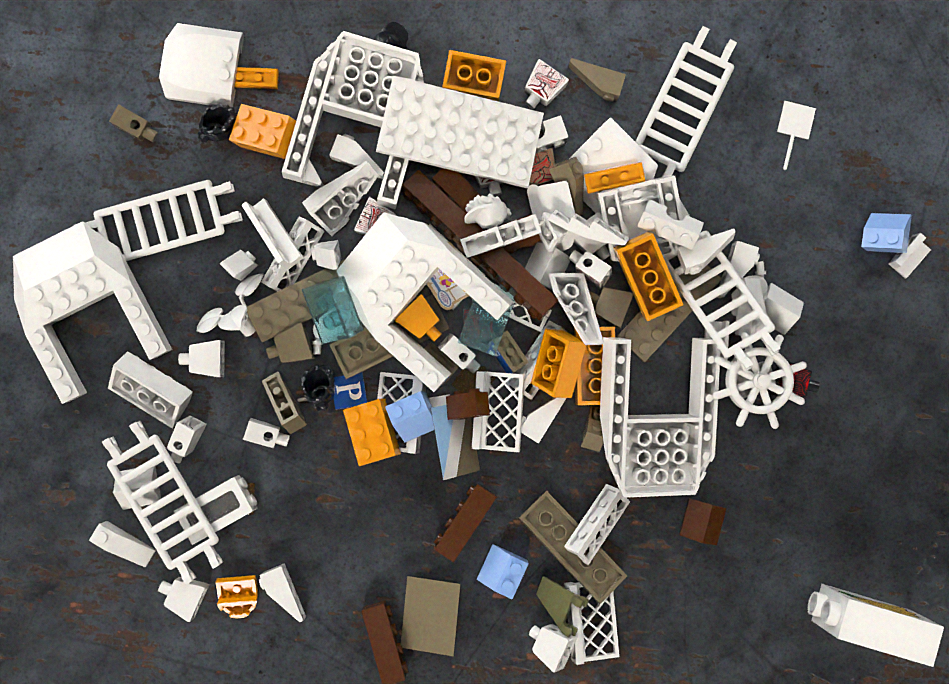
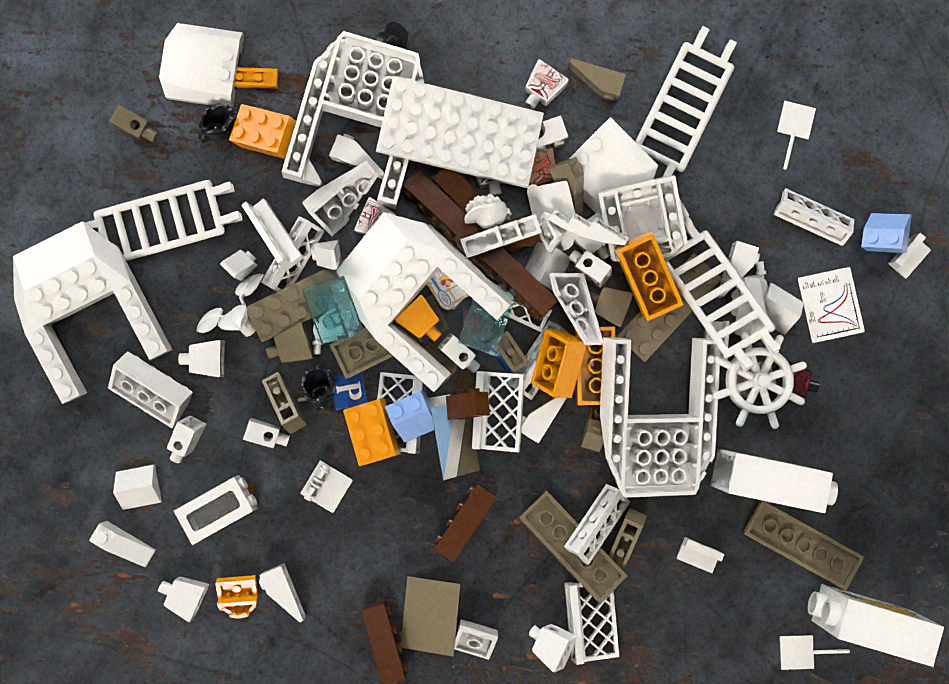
(119, 457): white bar -> none
(326, 486): none -> white hinge
(474, 75): light orange brick -> none
(475, 639): none -> white slope
(502, 571): light blue slope -> none
(558, 602): olive flag -> none
(614, 177): light orange tile -> none
(627, 537): none -> dark tan slope
(682, 232): white arch -> none
(699, 555): none -> white panel
(702, 522): reddish brown slope -> none
(703, 251): white slope -> none
(773, 481): none -> white brick
(798, 652): none -> white piece
(803, 545): none -> dark tan plate
(814, 218): none -> white fence
(831, 305): none -> white sticker

